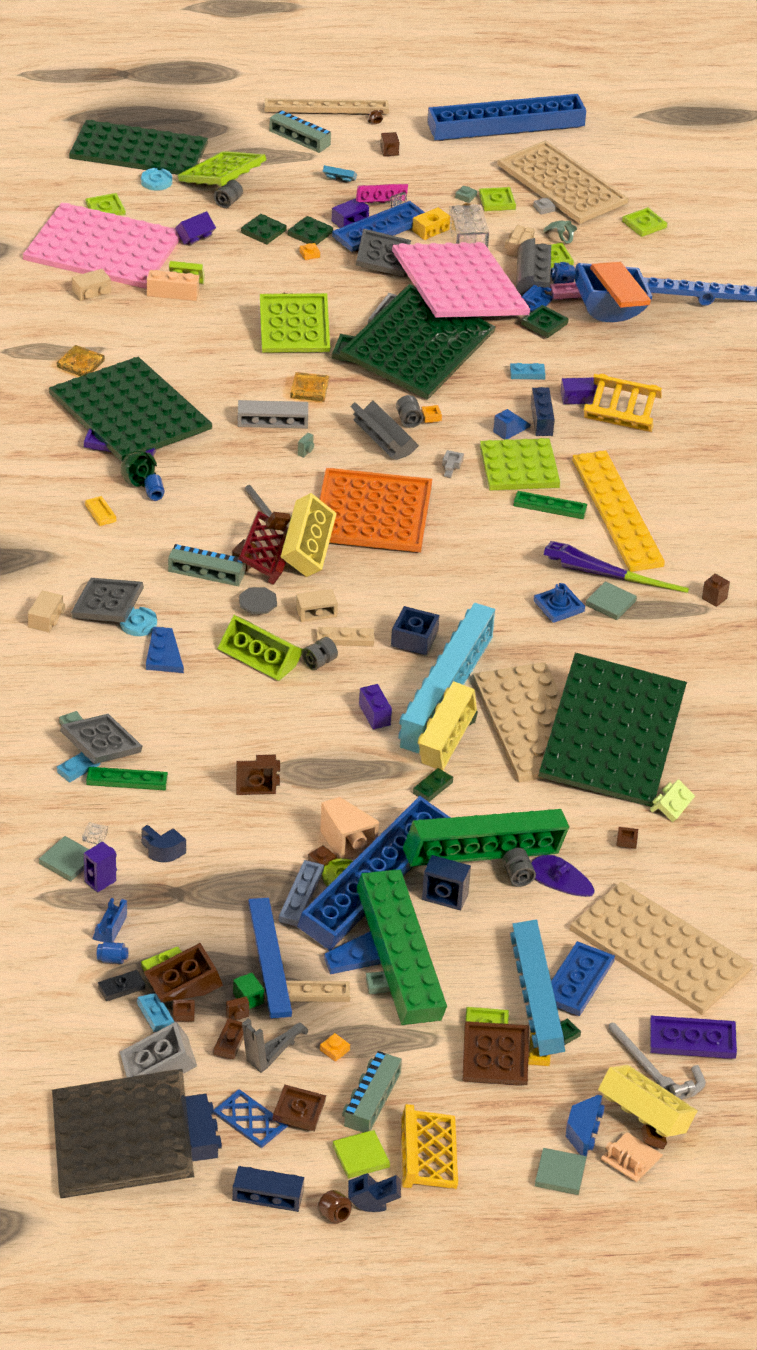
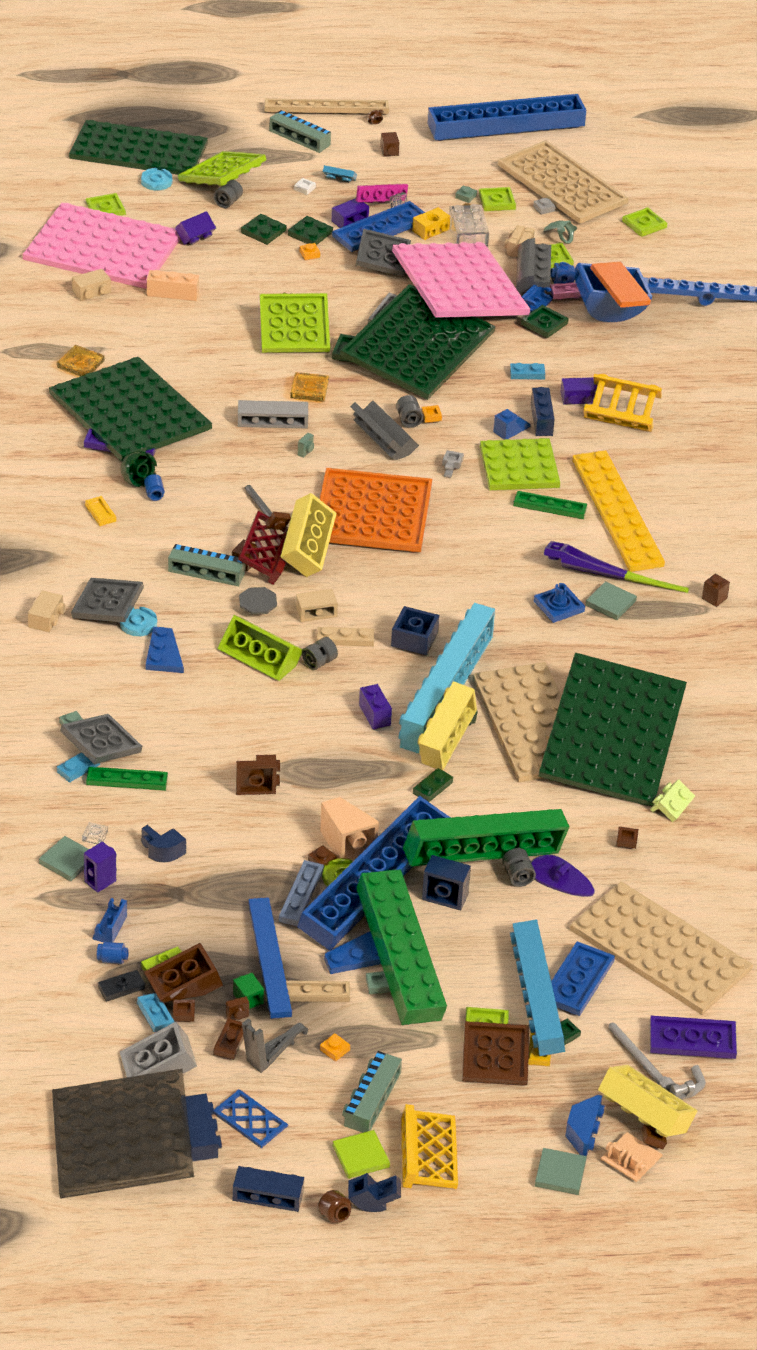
(183, 267): lime plate -> none
(299, 1107): reddish brown plate -> none
(304, 186): none -> white tile

